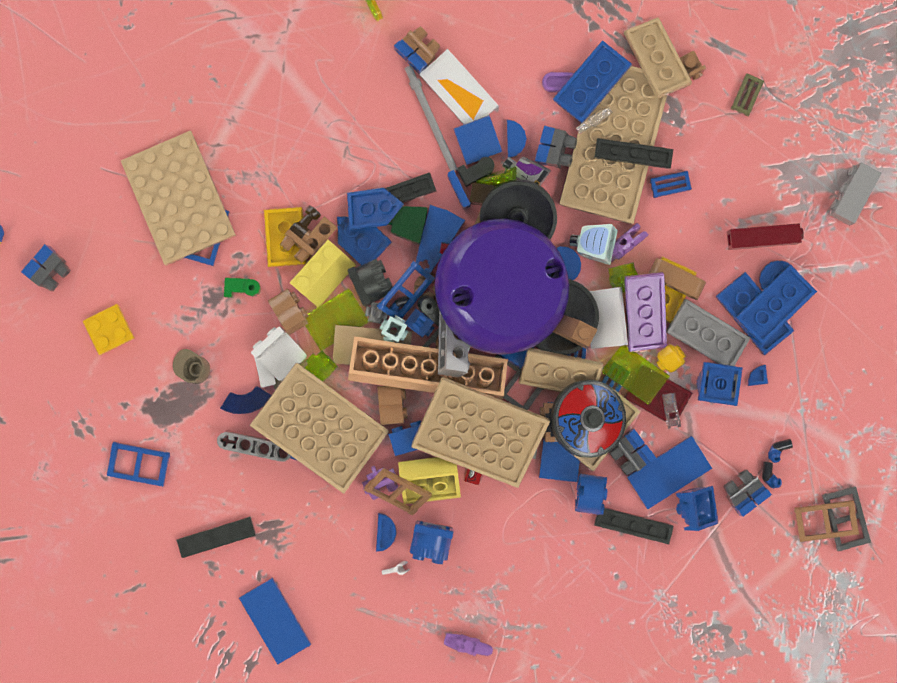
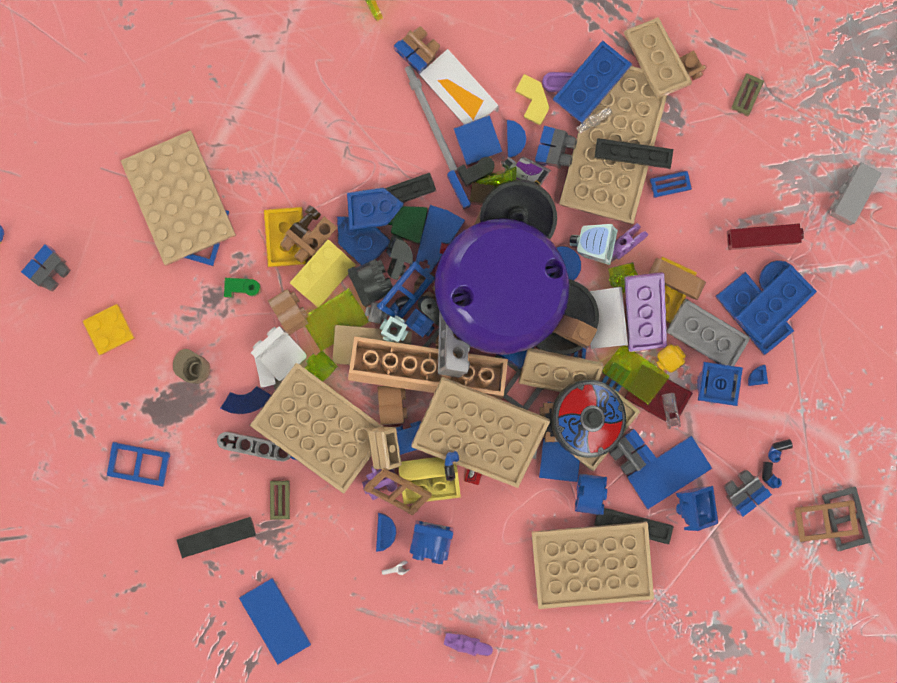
(272, 500): none -> olive tile
(384, 448): none -> tan brick
(400, 253): none -> pearl dark grey brick
(448, 466): none -> arm
(534, 91): none -> light yellow tile
(592, 565): none -> tan plate

